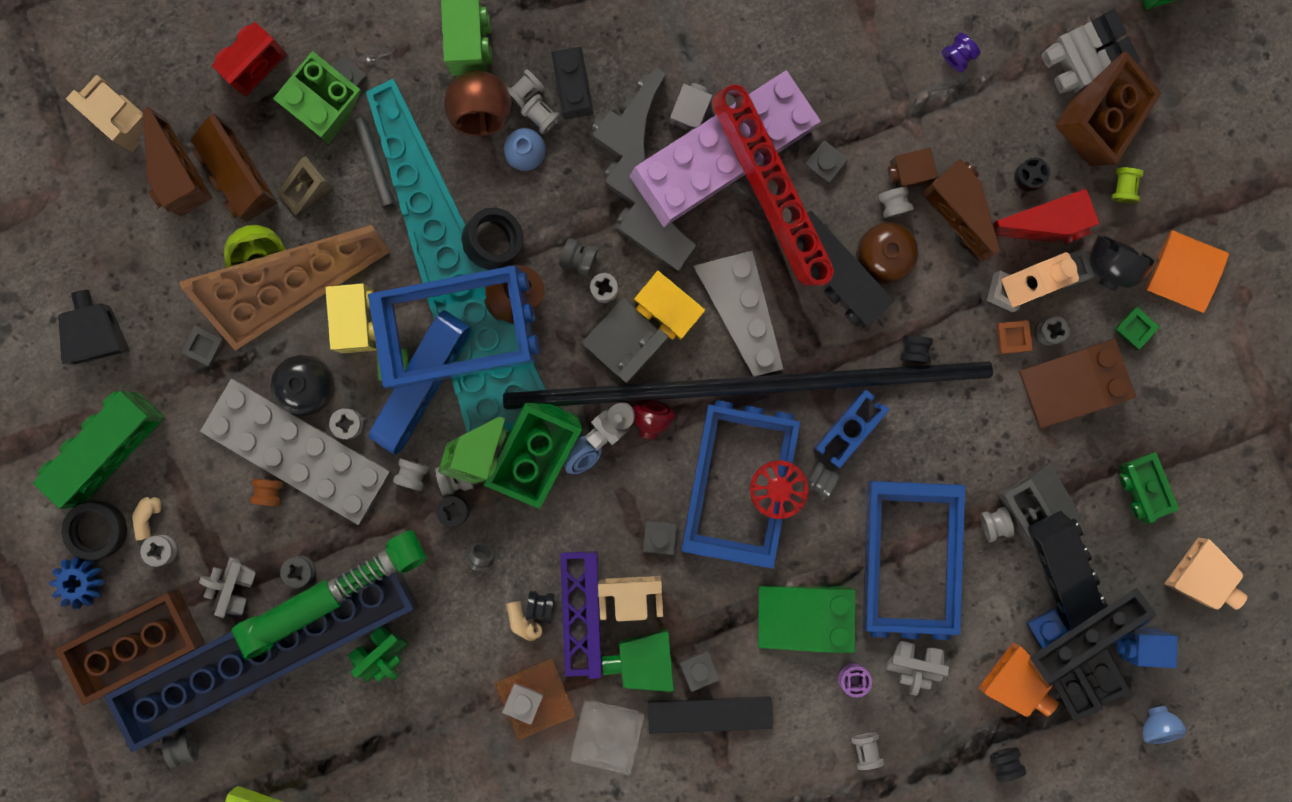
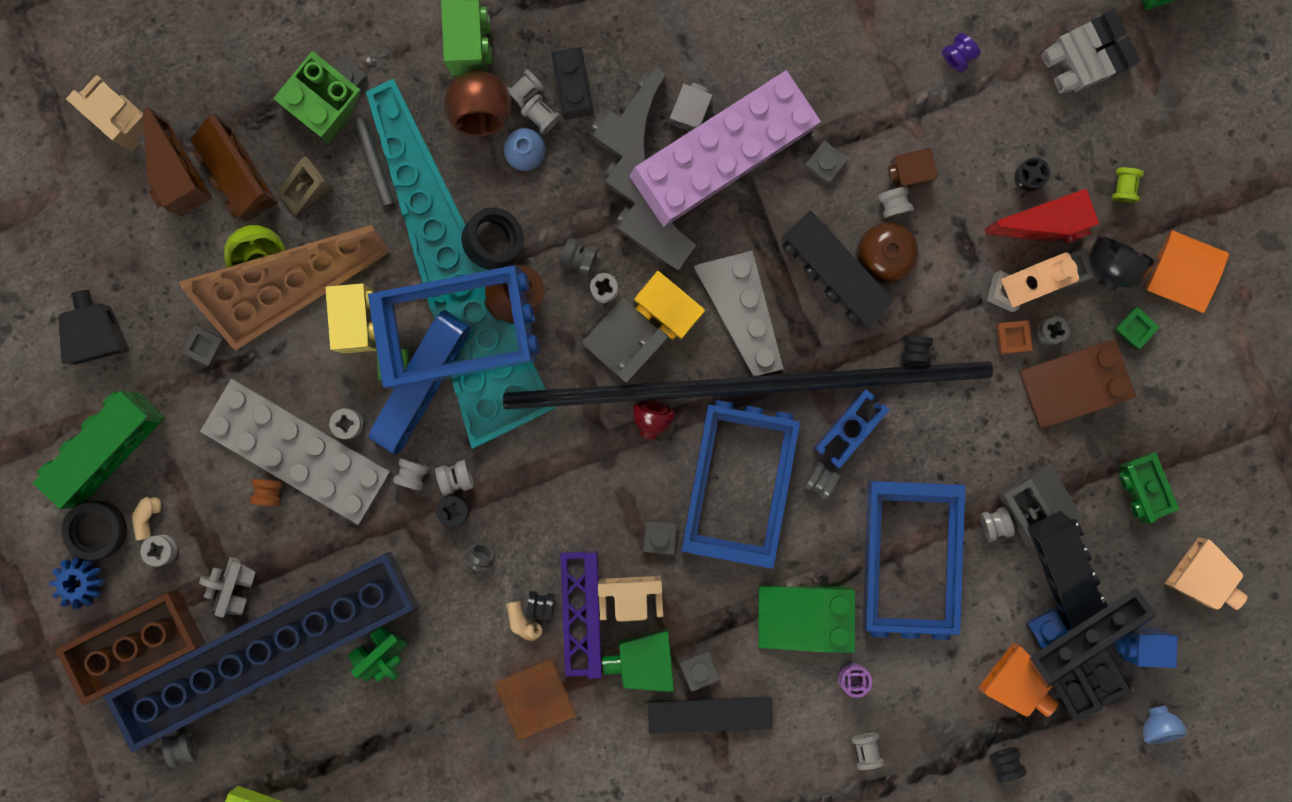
(249, 59): red slope -> none
(261, 632): green piece -> none
(302, 385): black cylinder -> none
(304, 568): dark grey wheel -> none
(472, 454): bright green slope -> none
(522, 703): light grey plate -> none
(534, 453): green slope -> none
(581, 456): medium blue brick -> none
(607, 737): clear plate -> none
(611, 425): light grey hips -> none
(759, 179): red beam -> none
(779, 489): red wheel -> none
(930, 668): light grey hips -> none
(963, 205): reddish brown slope -> none
(1109, 112): reddish brown slope -> none

